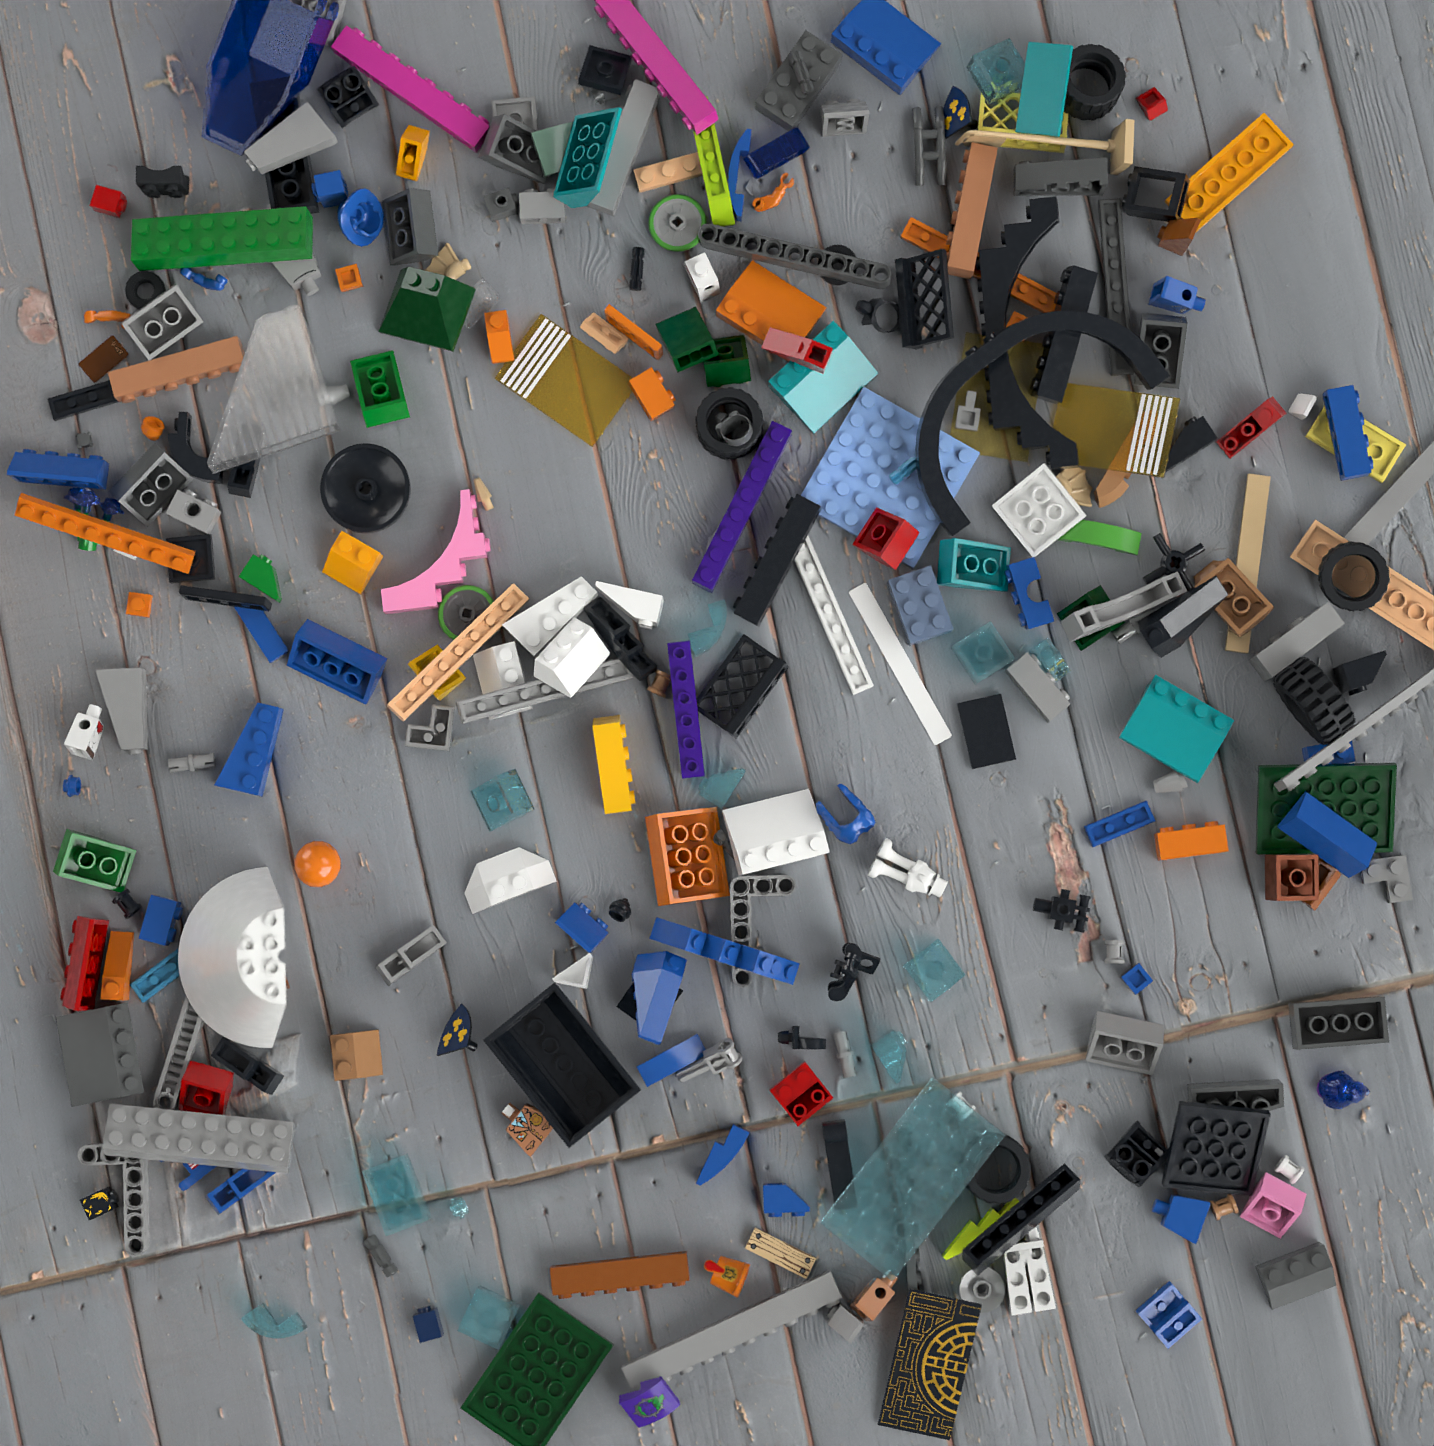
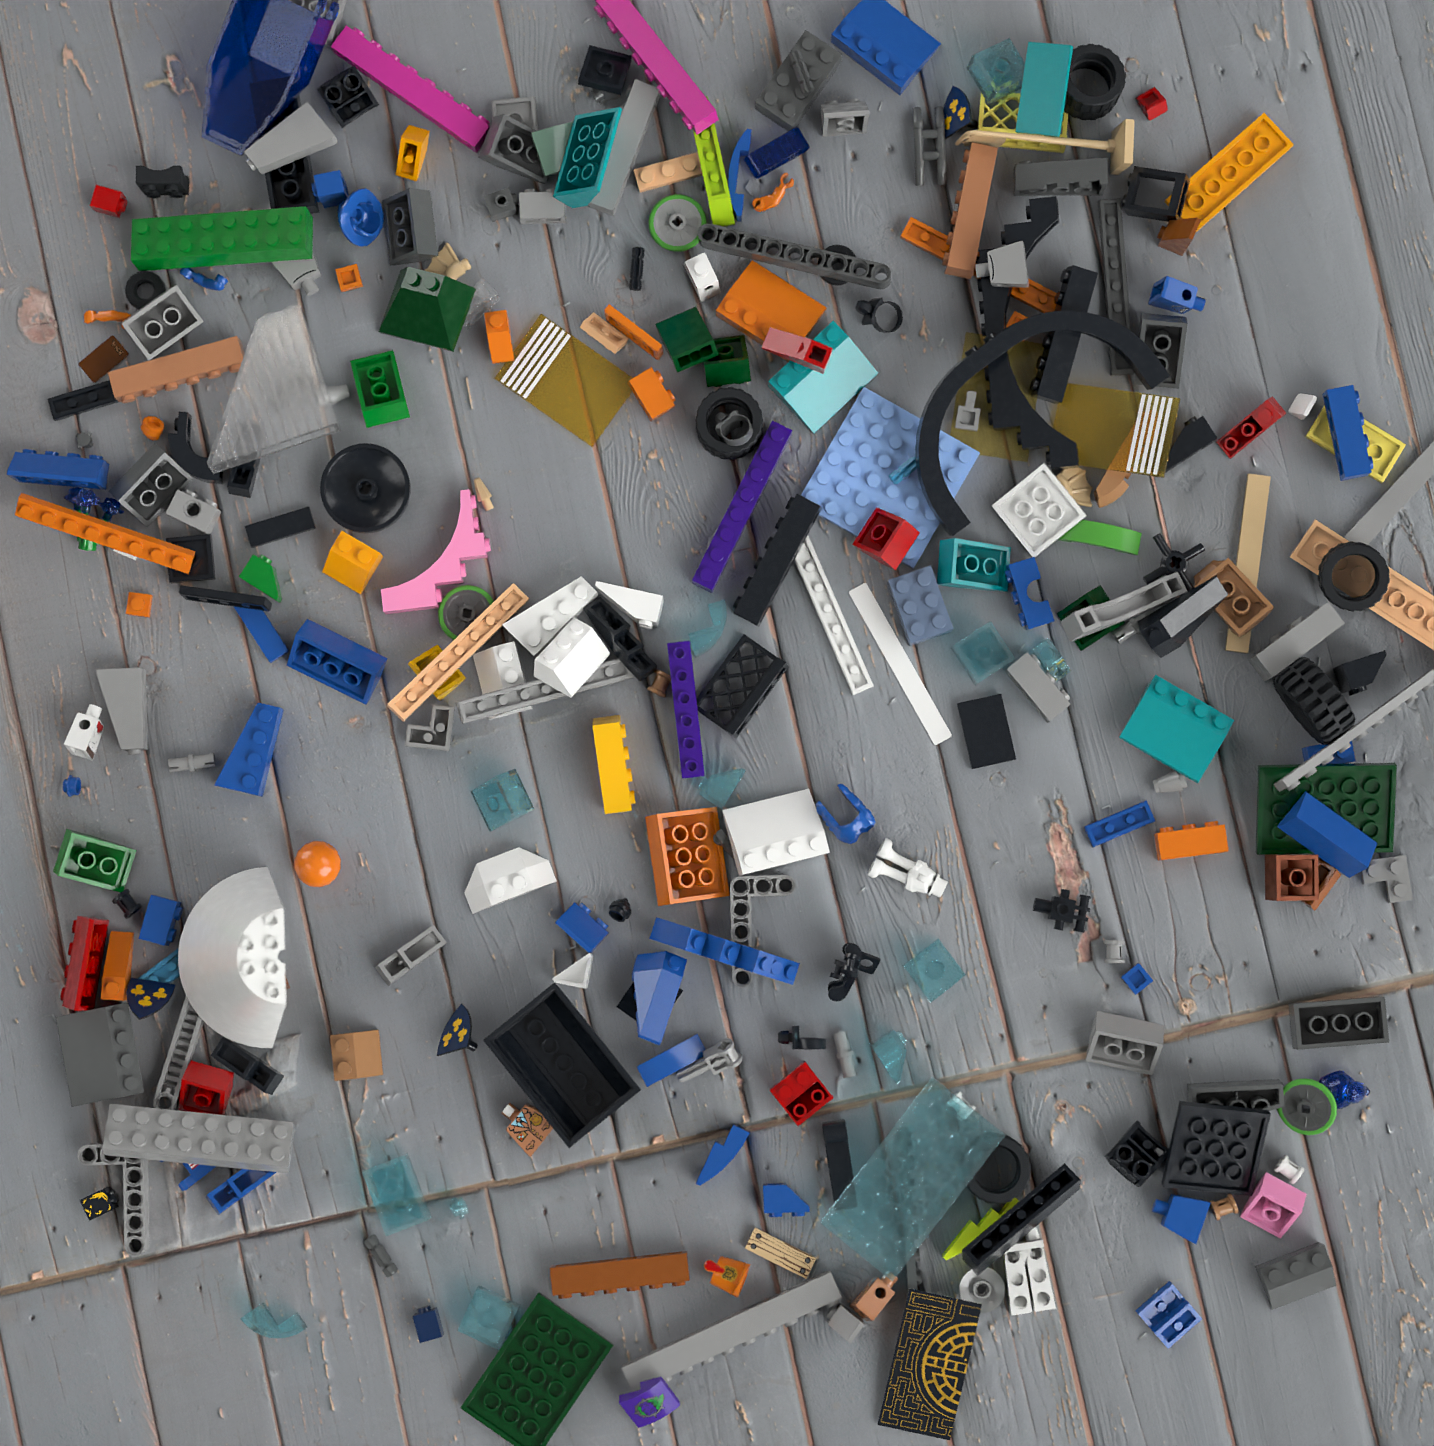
(148, 996): none -> dark blue shield
(280, 527): none -> black tile
(910, 301): black fence -> none
(1006, 266): none -> light grey torso
(1321, 1103): none -> dark grey wheel

